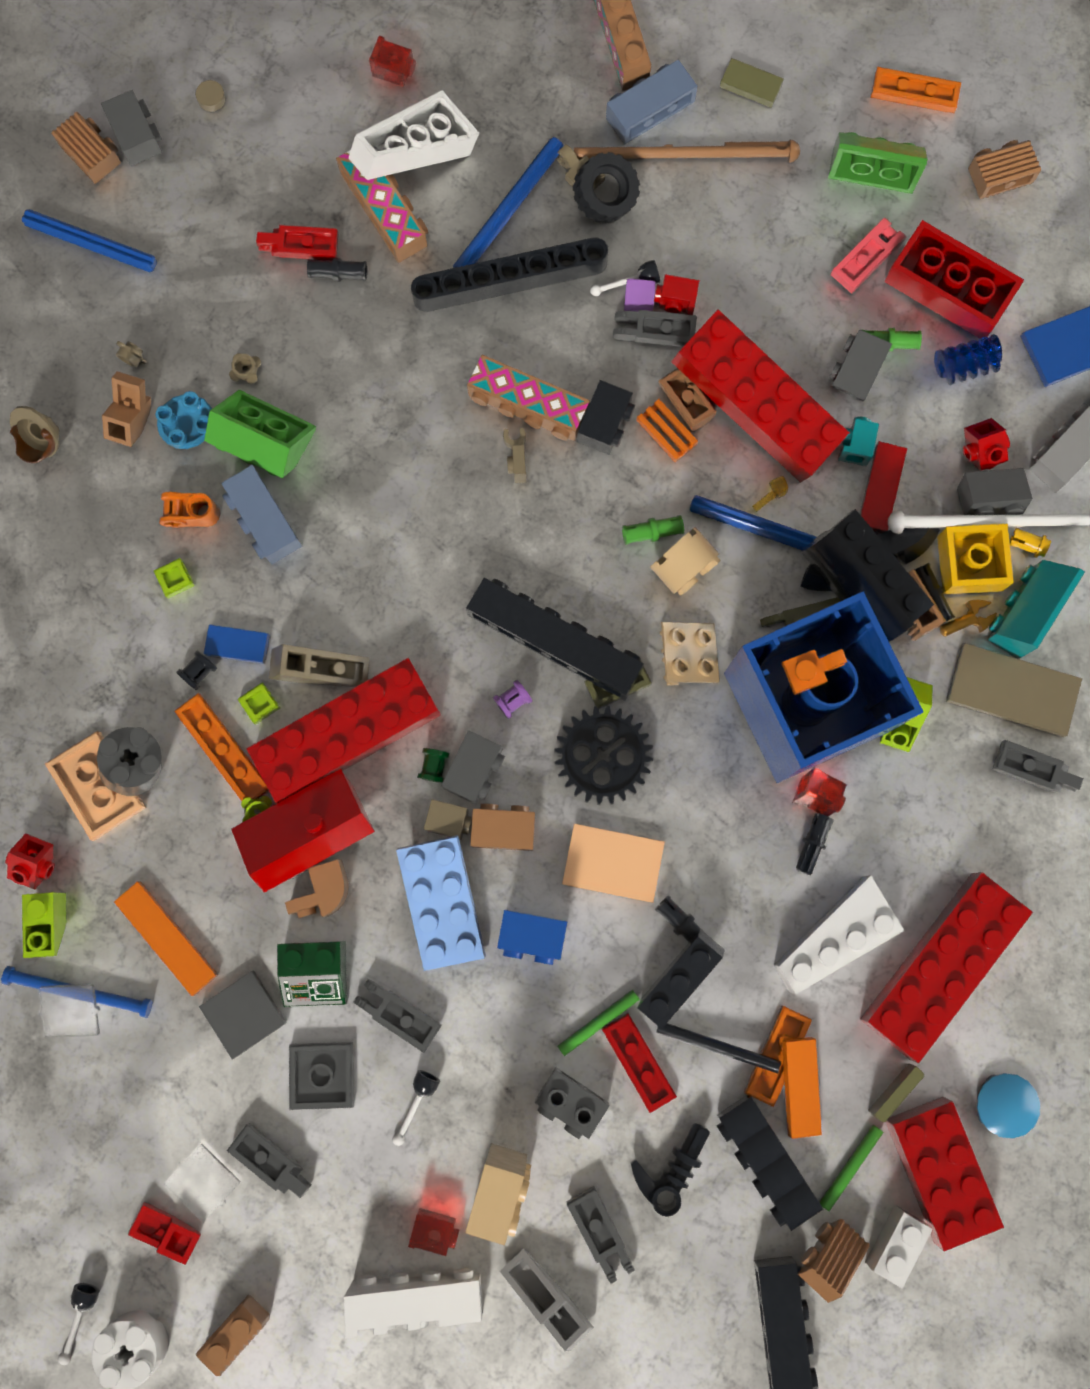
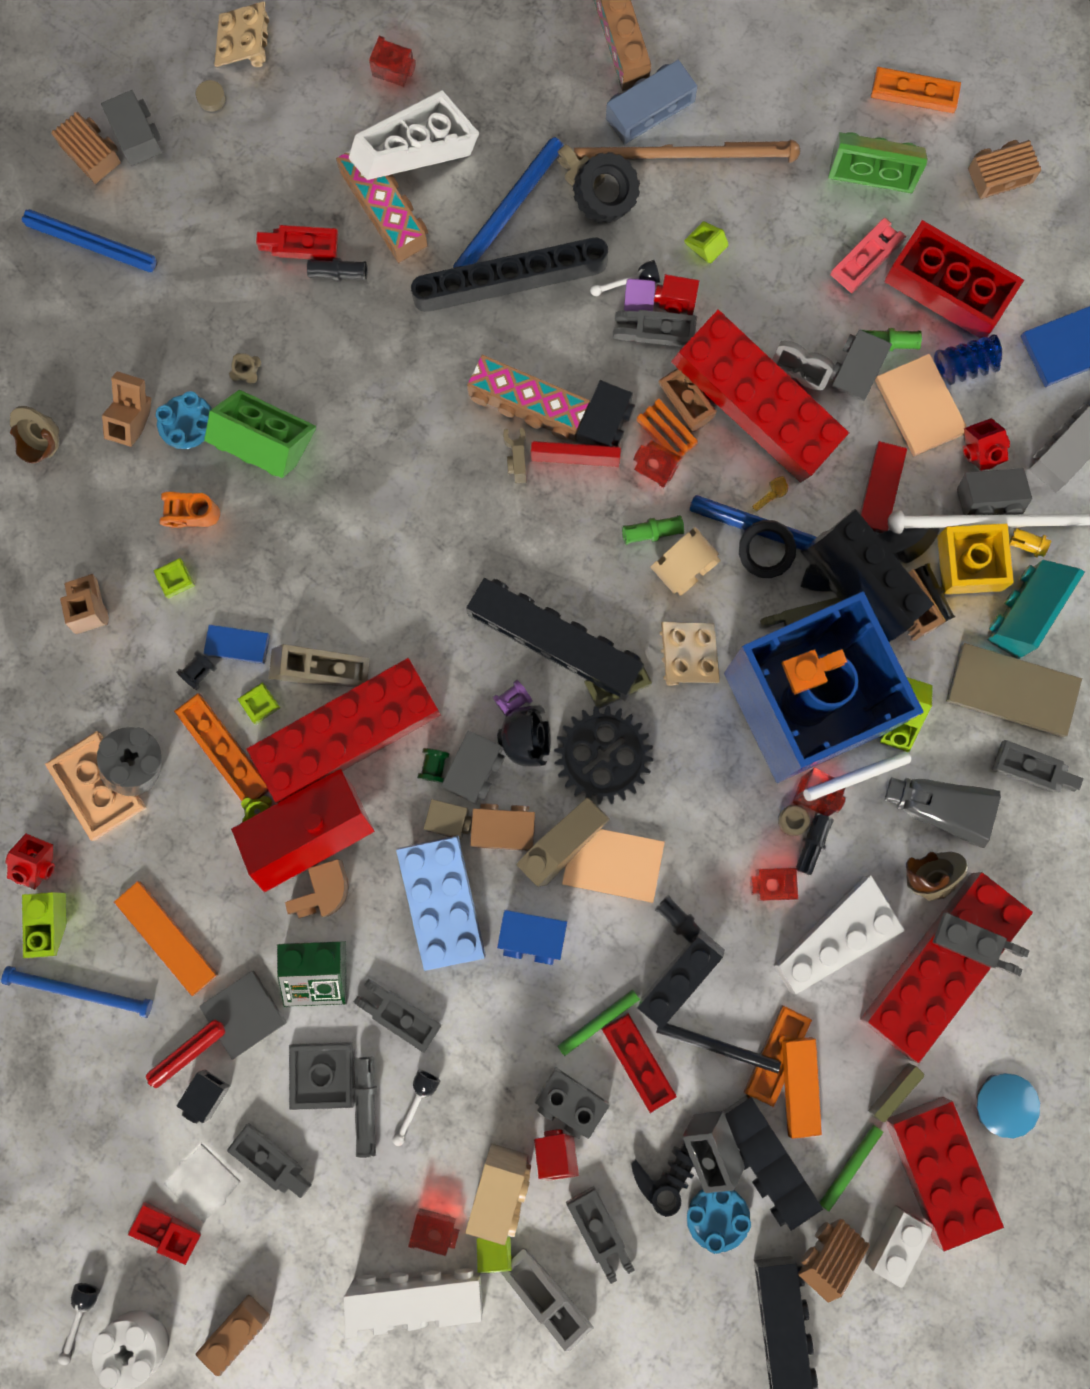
(69, 1010): clear piece -> none
(83, 605): none -> medium nougat brick
(130, 354): dark tan plate -> none
(185, 1053): none -> red axle
(202, 1097): none -> black brick
(242, 35): none -> tan hinge
(260, 515): sand blue brick -> none
(364, 1106): none -> dark grey pin
(493, 1256): none -> lime tile
(525, 736): none -> black cylinder
(556, 1156): none -> red brick
(562, 843): none -> dark tan slope
(575, 454): none -> red tile
(667, 461): none -> clear red brick
(707, 241): none -> lime slope
(713, 1152): none -> dark grey brick
(718, 1220): none -> dark azure dish
(751, 82): olive tile -> none
(763, 571): none -> black tyre
(786, 884): none -> clear red brick
(794, 820): none -> dark tan tile
(809, 368): none -> light grey brick
(857, 776): none -> white bar
(859, 442): teal brick -> none
(921, 405): none -> light nougat tile
(935, 874): none -> dark tan piece
(955, 808): none -> dark grey piece
(969, 619): pearl gold bar -> none
(977, 943): none -> dark grey hinge

